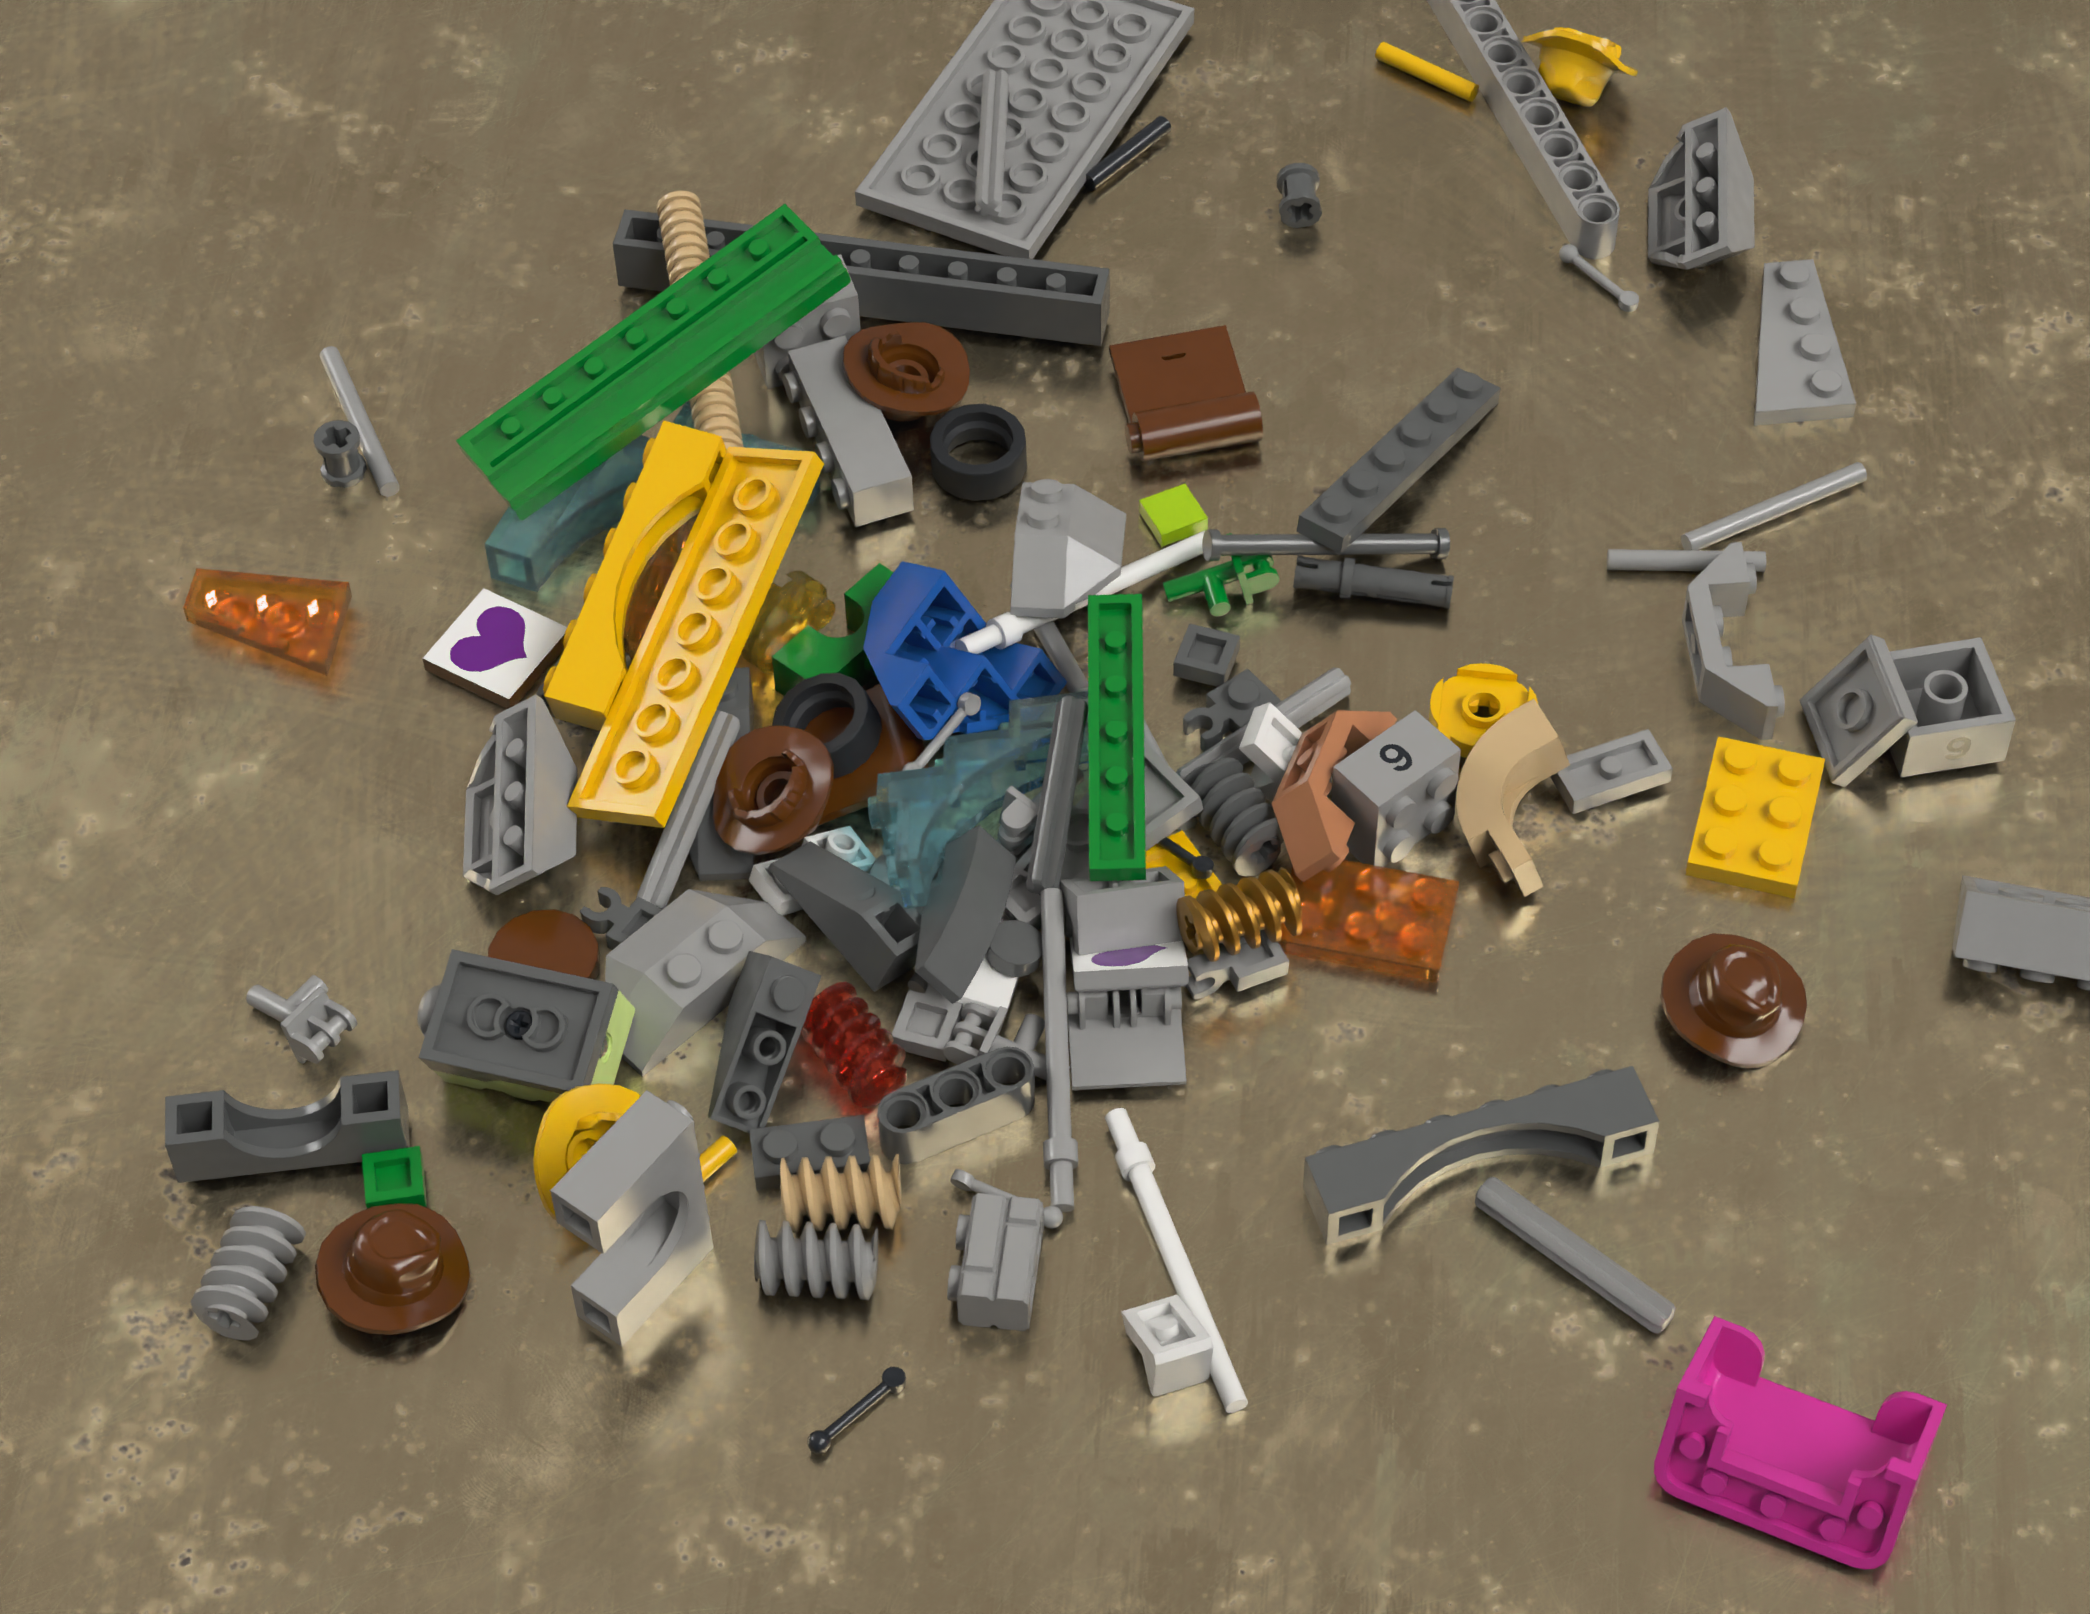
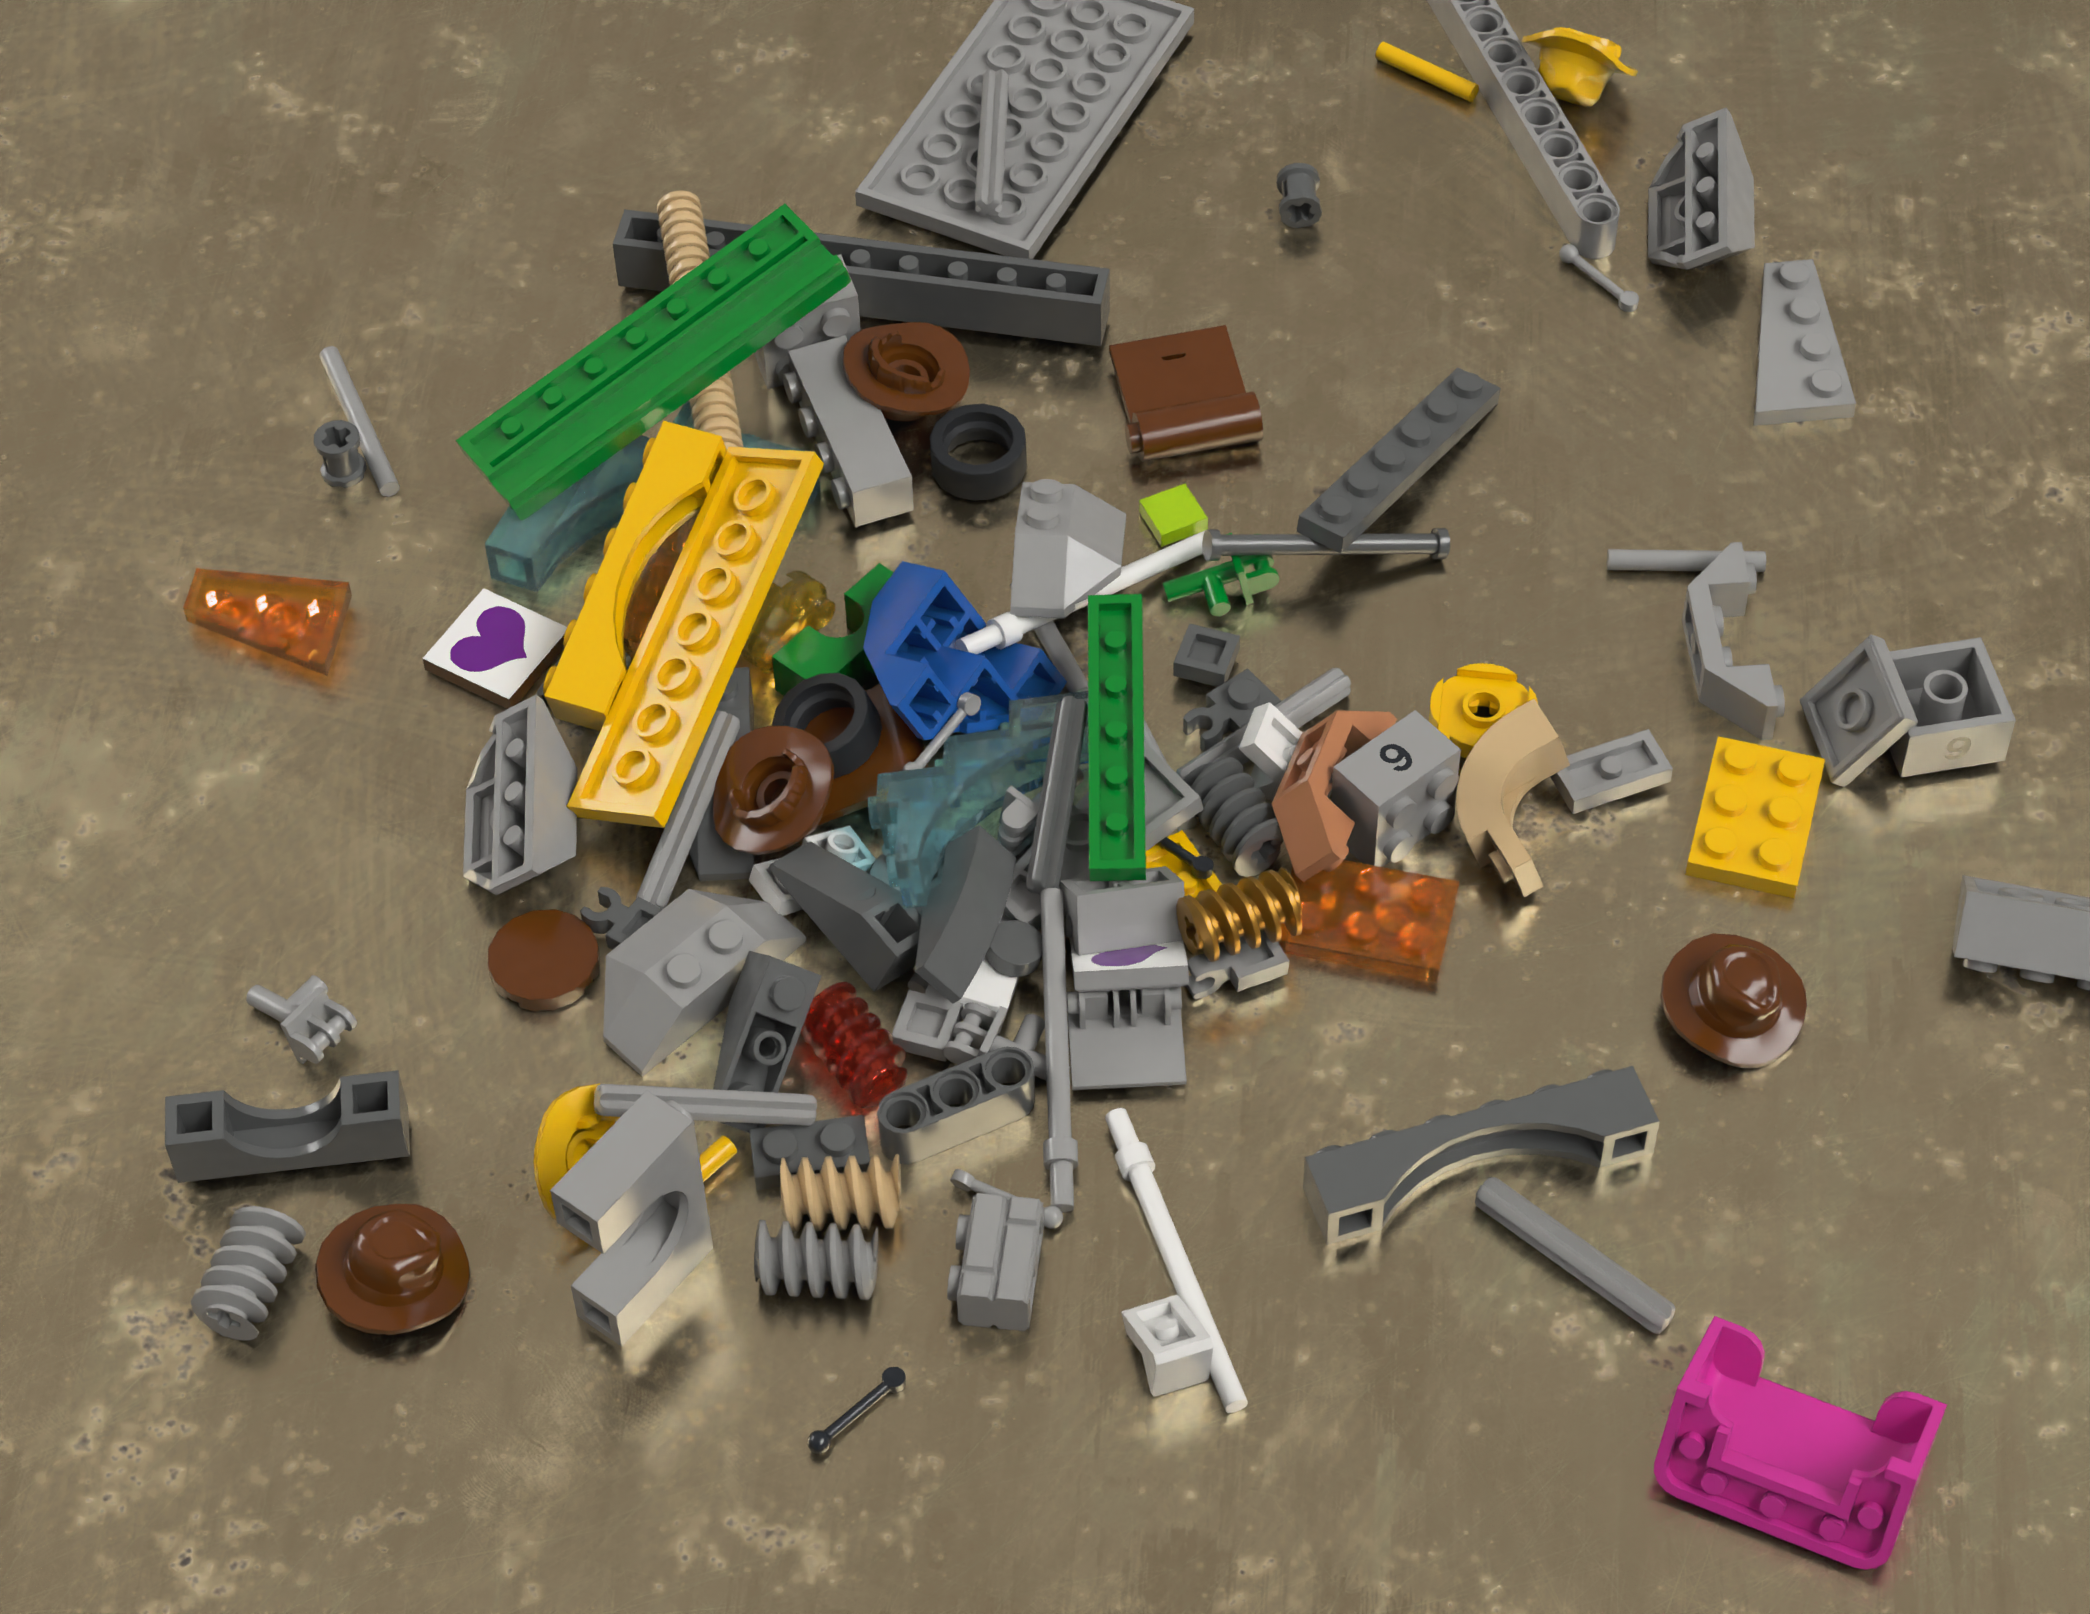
(394, 1177): green plate -> none
(522, 1028): dark grey piece -> none
(714, 1104): none -> light grey axle
(1127, 153): black piece -> none
(1373, 581): dark grey pin -> none
(1774, 507): light grey bar -> none

